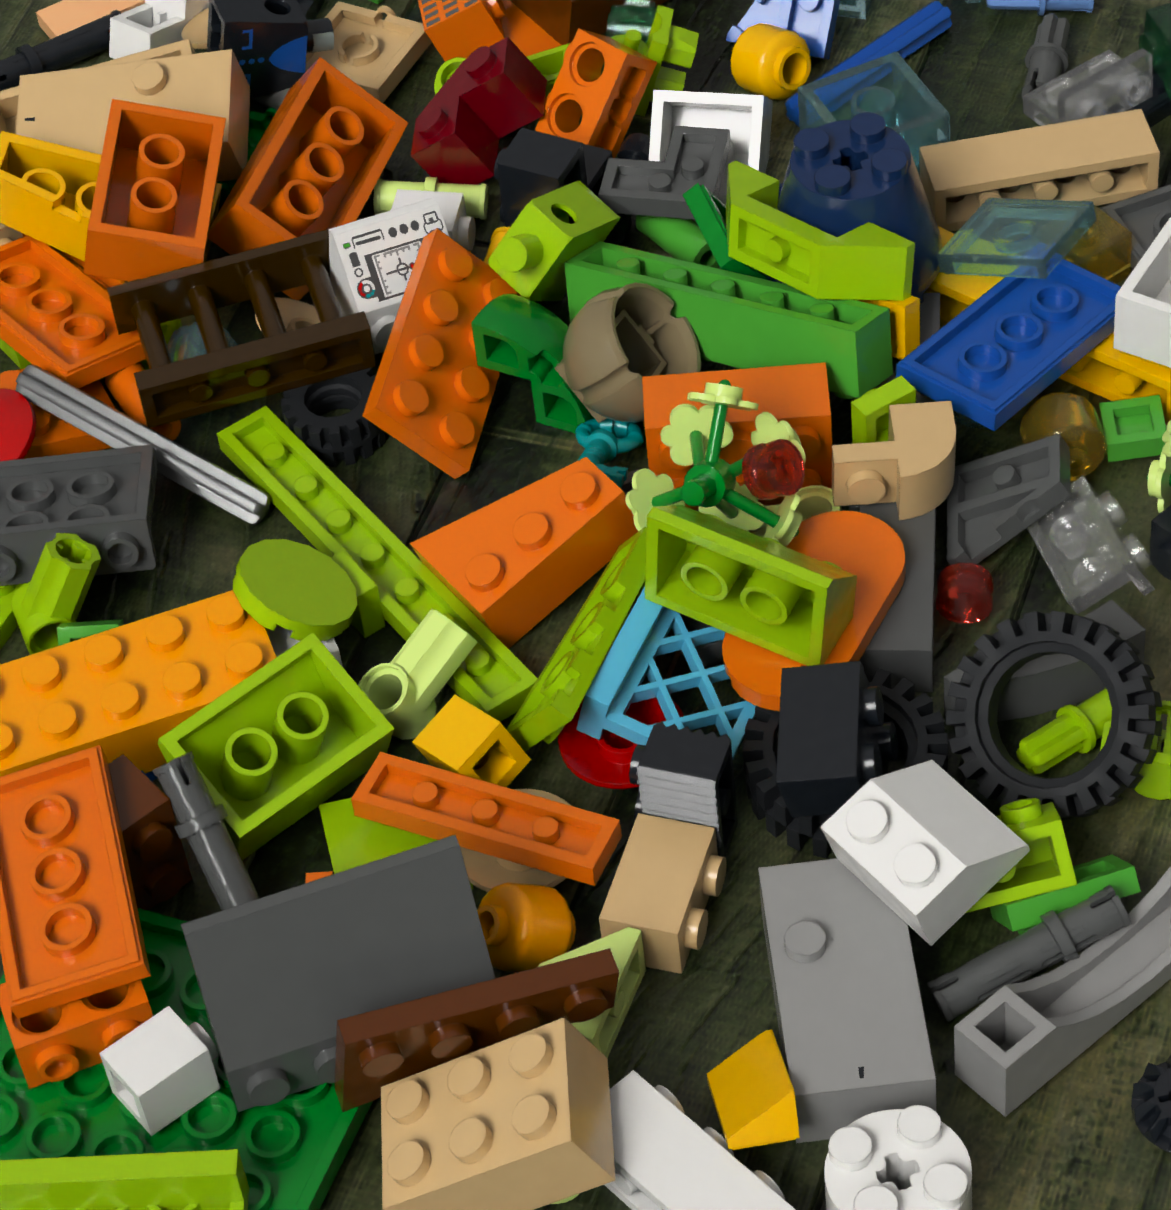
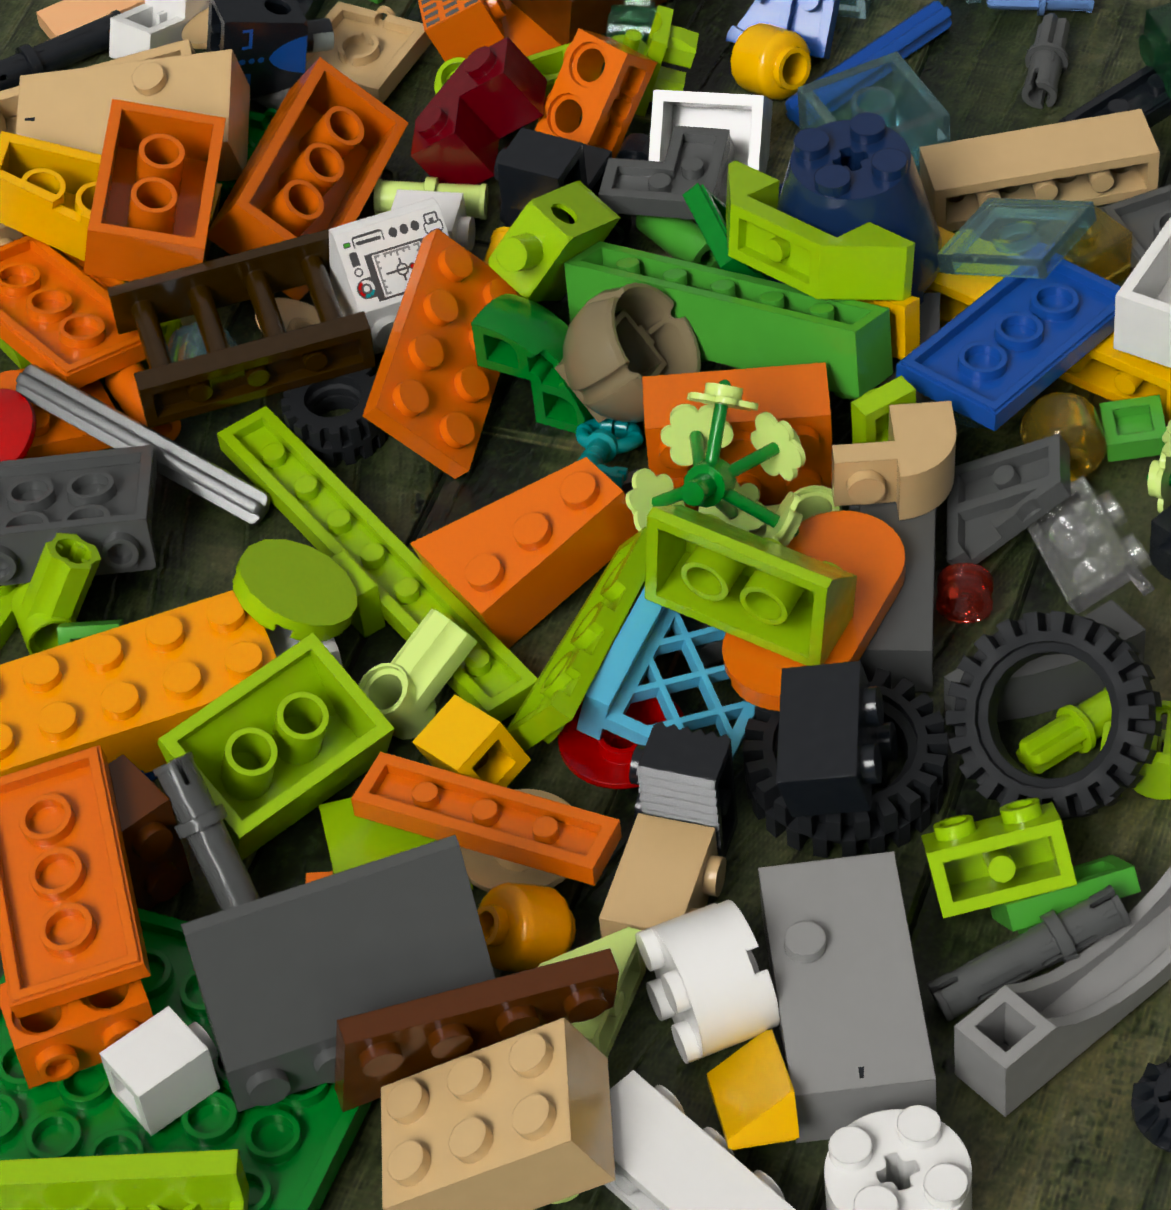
(708, 980): none -> white brick
(773, 469): clear red bush -> none
(923, 845): white slope -> none
(1093, 89): clear bracket -> none

